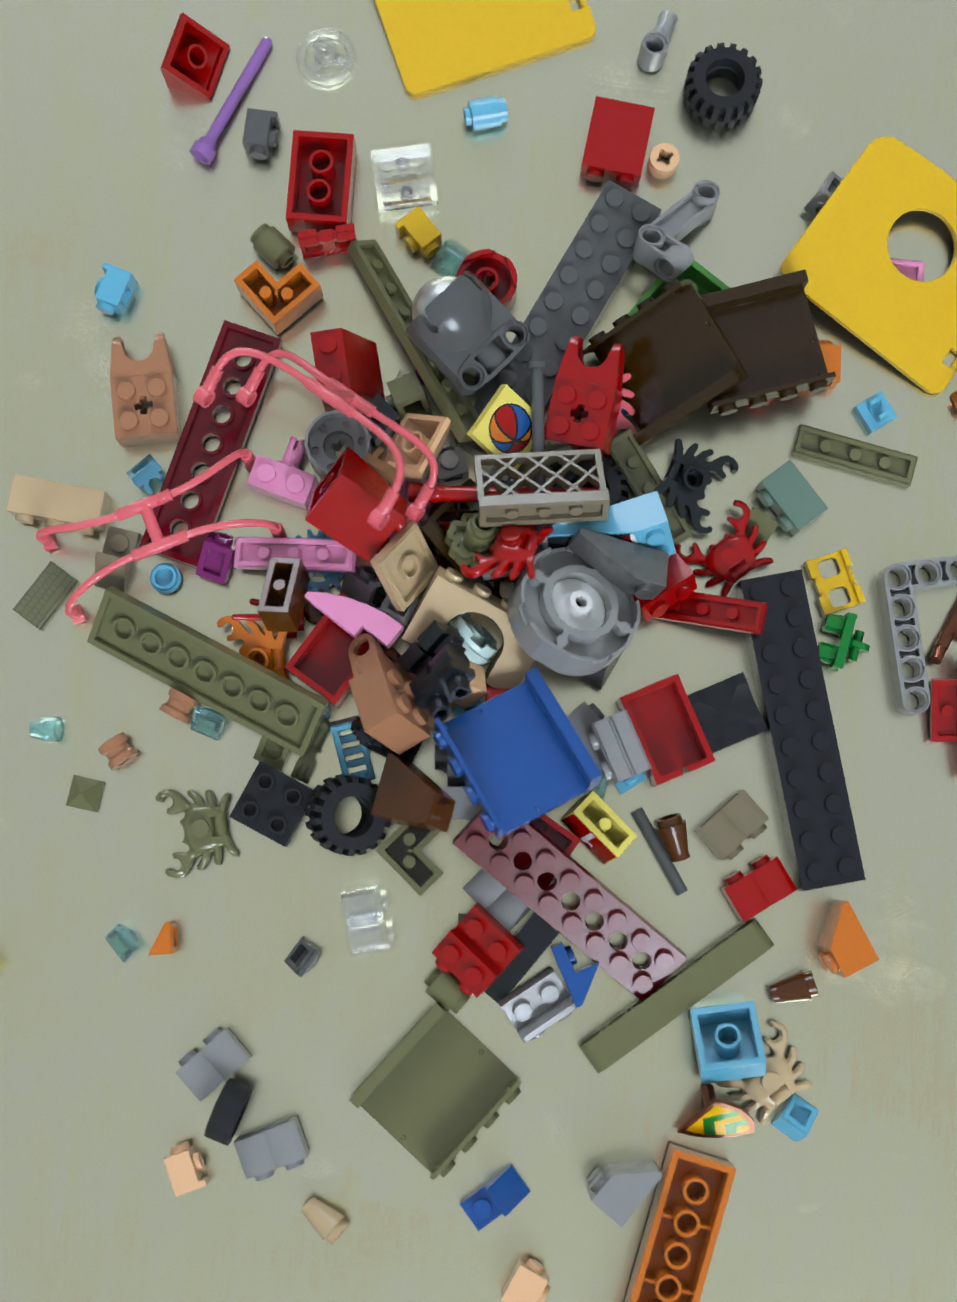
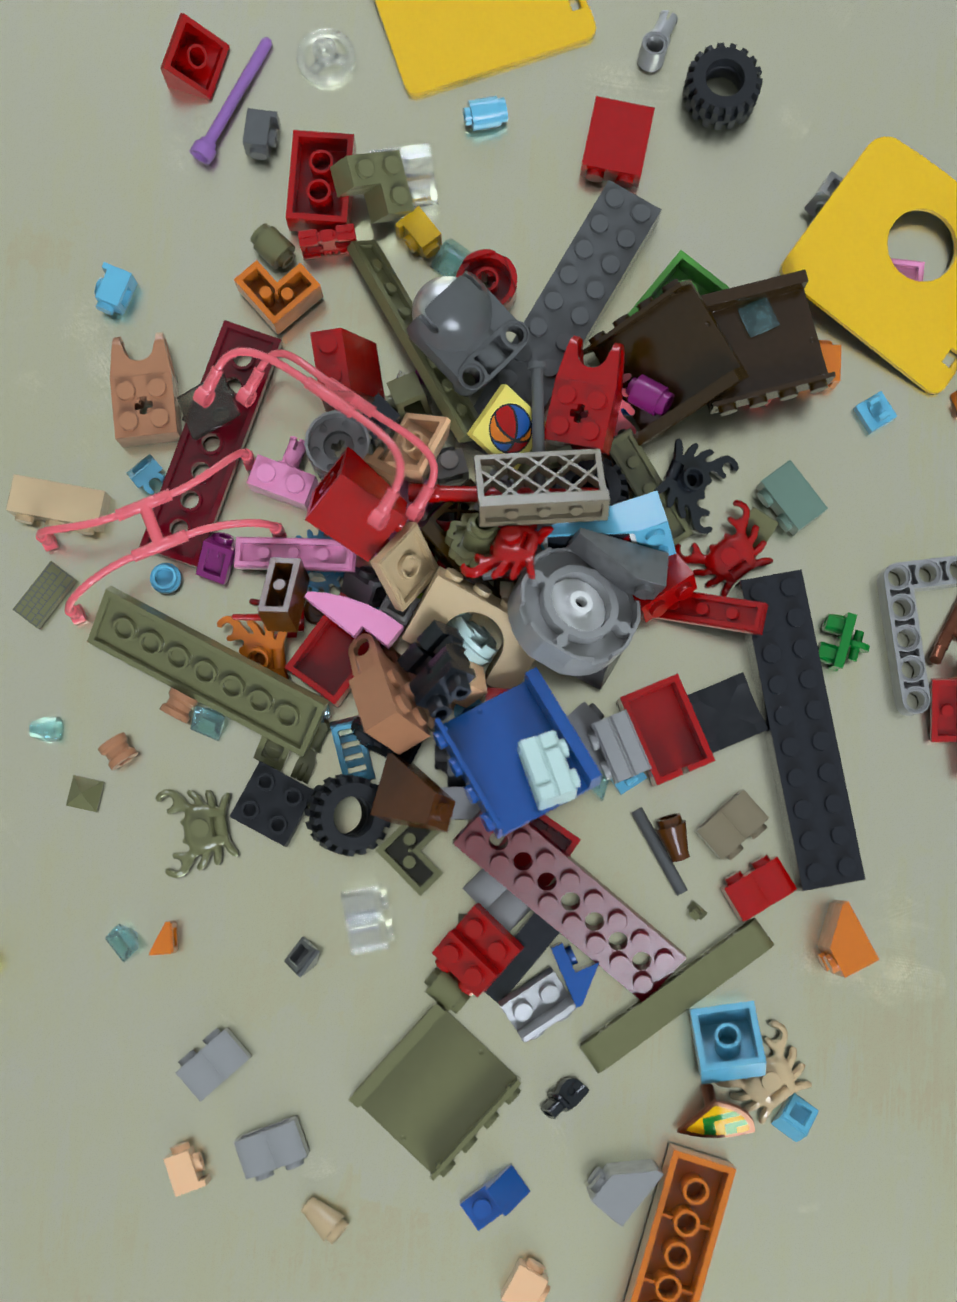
(117, 544): dark tan slope -> none
(205, 420): none -> clear smoke piece
(228, 1111): black tyre -> none
(381, 181): none -> olive brick
(548, 770): none -> light aqua brick
(565, 1098): none -> black piece
(598, 827): light yellow brick -> none
(649, 395): none -> magenta brick
(659, 243): light grey piece -> none
(660, 168): light nougat wheel -> none
(696, 911): none -> olive piece
(758, 317): none -> clear light blue slope
(794, 988): reddish brown cone -> none
(843, 579): yellow piece -> none
(854, 455): olive tile -> none

